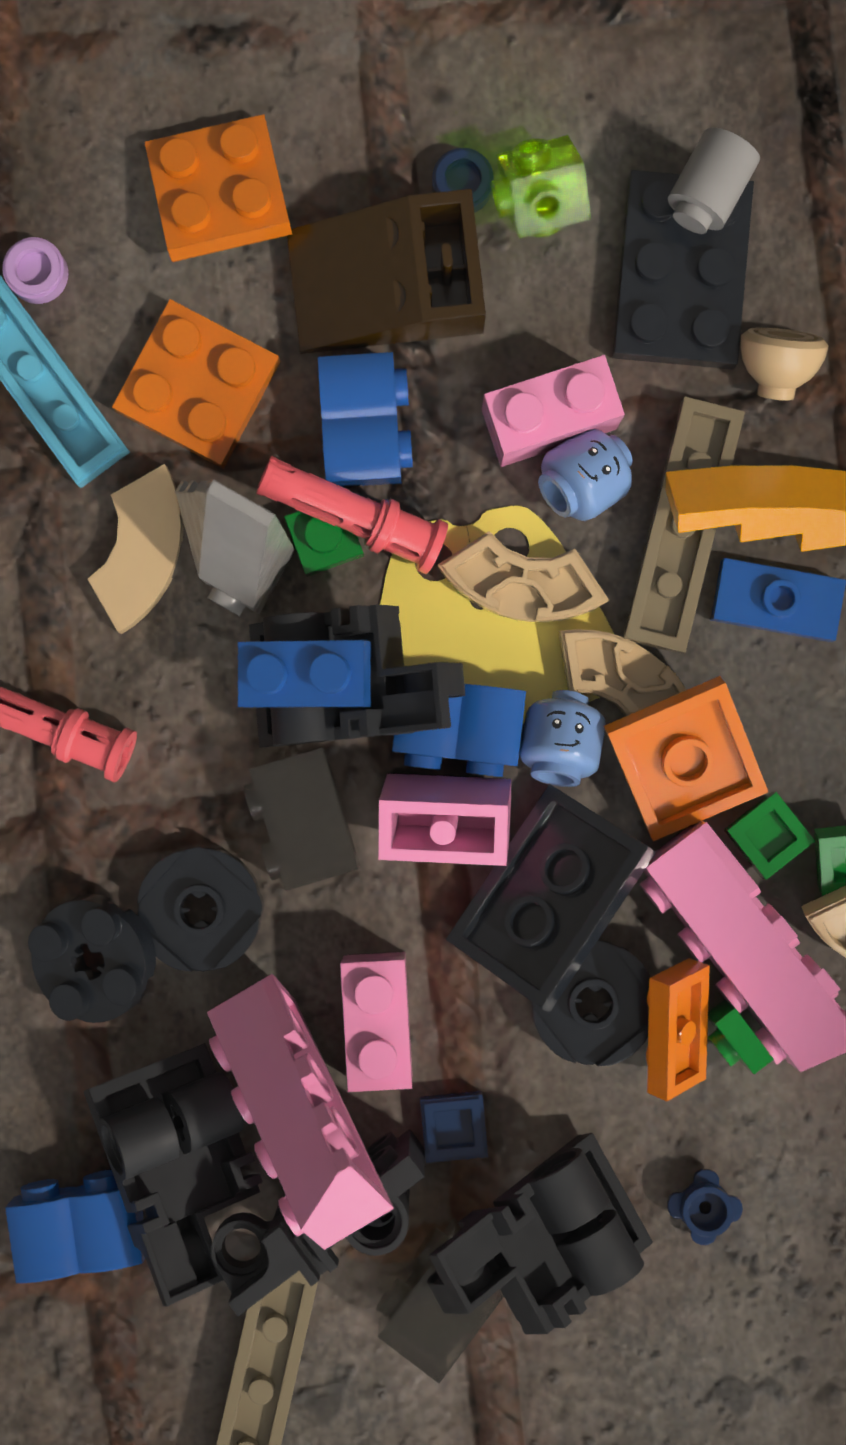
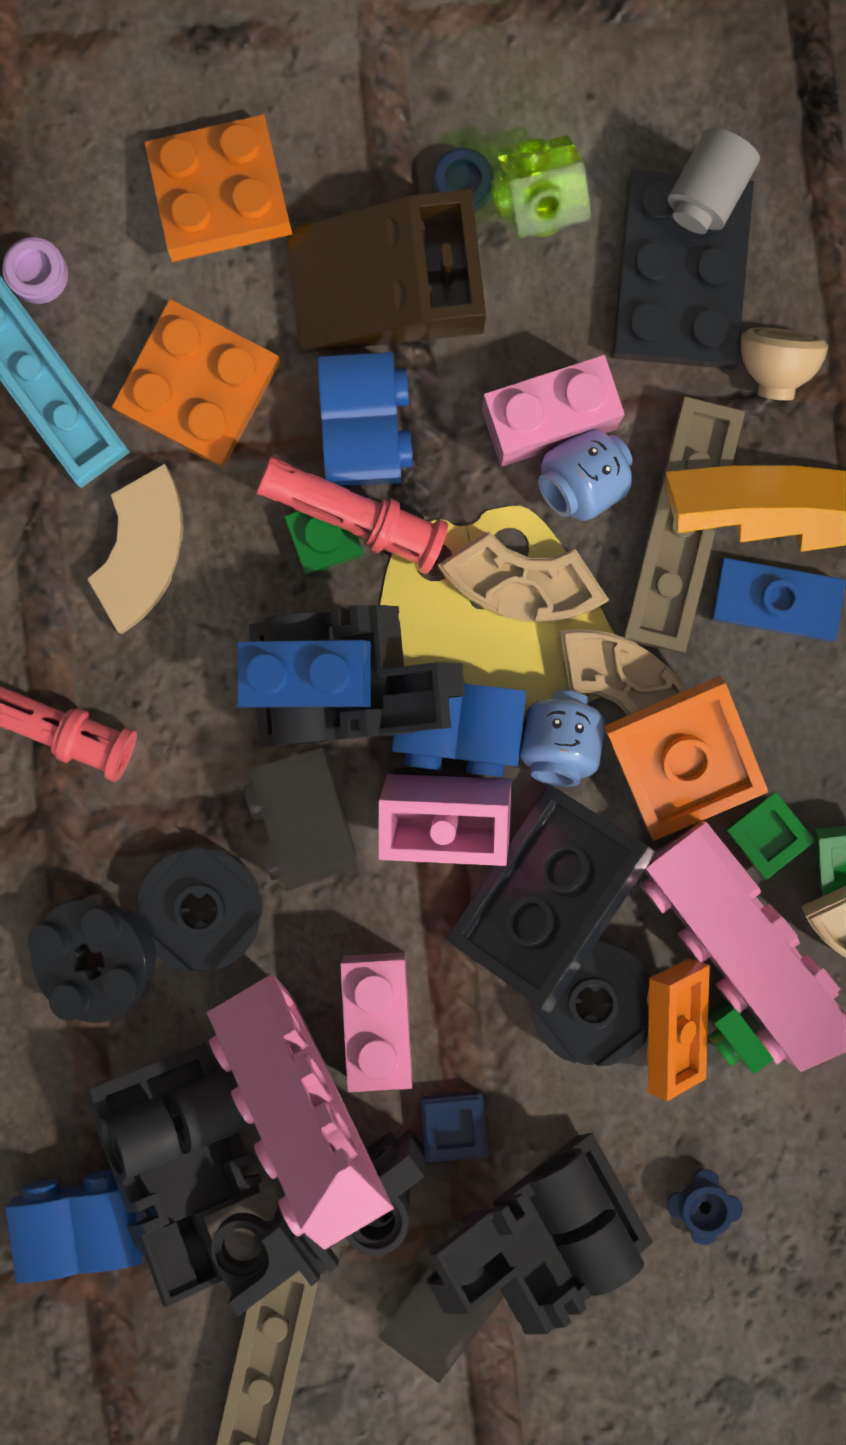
(233, 544): light grey wedge -> none

